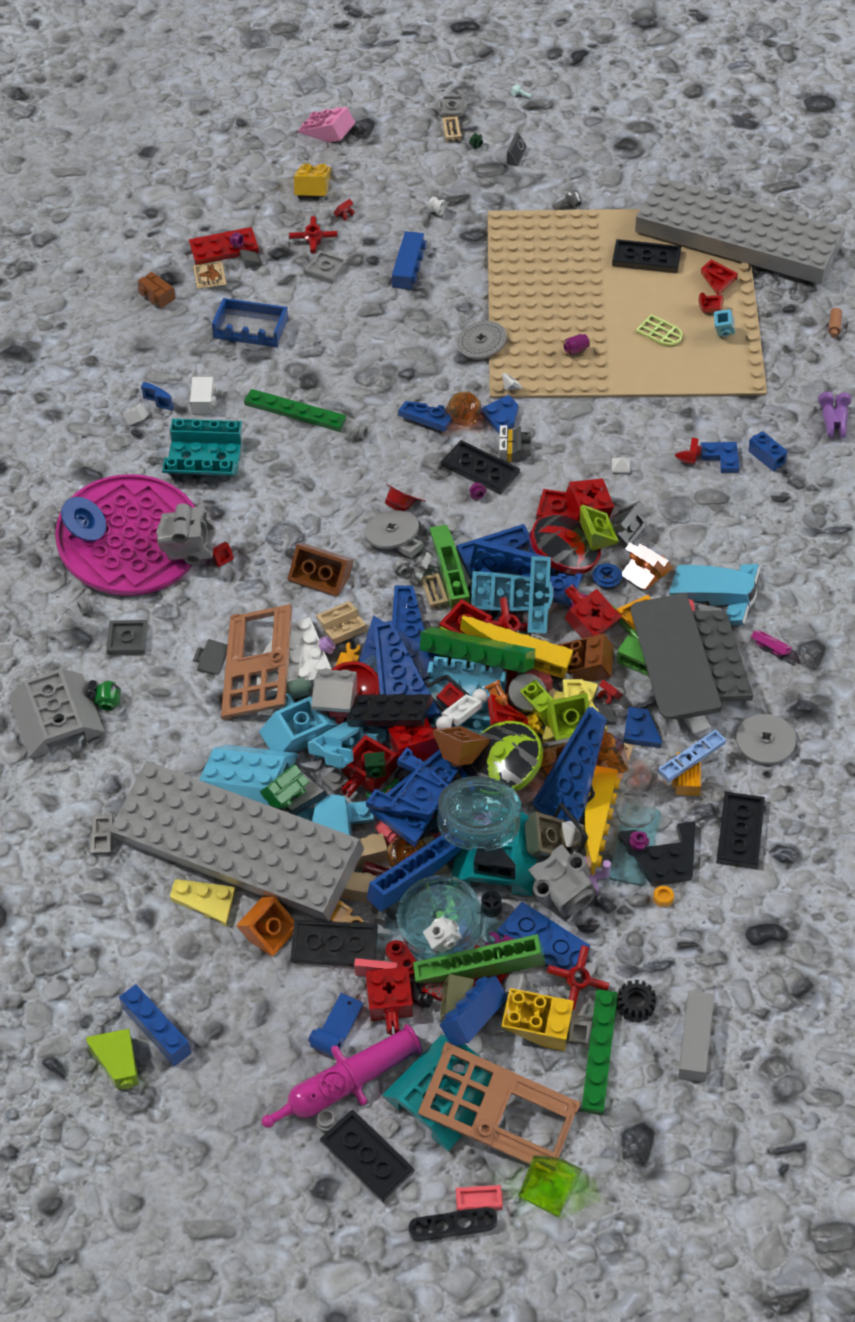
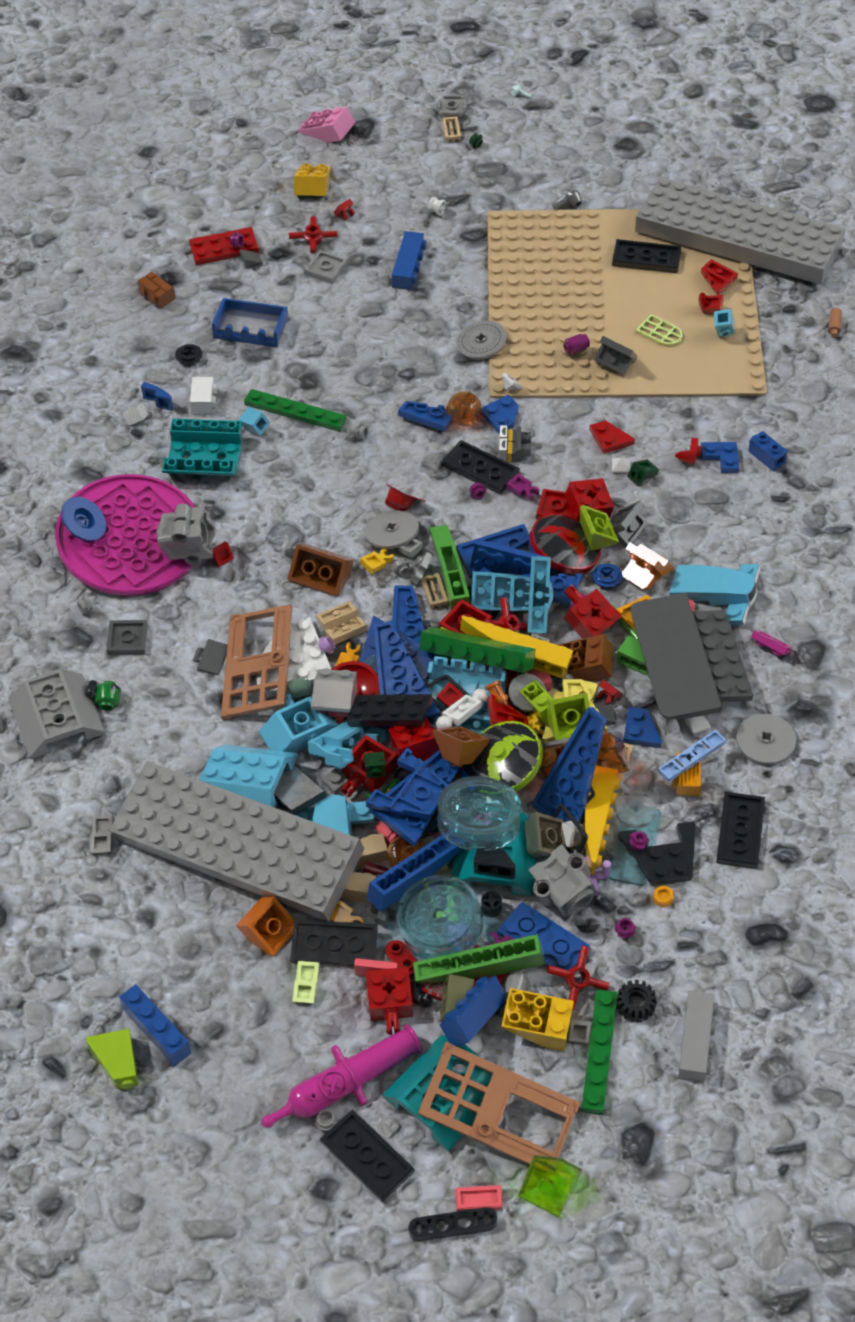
(185, 350): none -> black gear
(209, 275): sticker -> none
(209, 899): light yellow wing -> none
(254, 421): none -> medium azure brick
(284, 787): green brick -> none
(306, 982): none -> yellowish green slope
(337, 1025): blue door -> none
(374, 562): none -> yellow plate
(442, 934): white brick -> none
(516, 150): slope -> none
(521, 485): none -> magenta plate
(610, 437): none -> red wing
(615, 355): none -> dark grey bracket
(625, 923): none -> magenta plate
(640, 470): none -> dark green bracket
(836, 417): medium lavender piece -> none

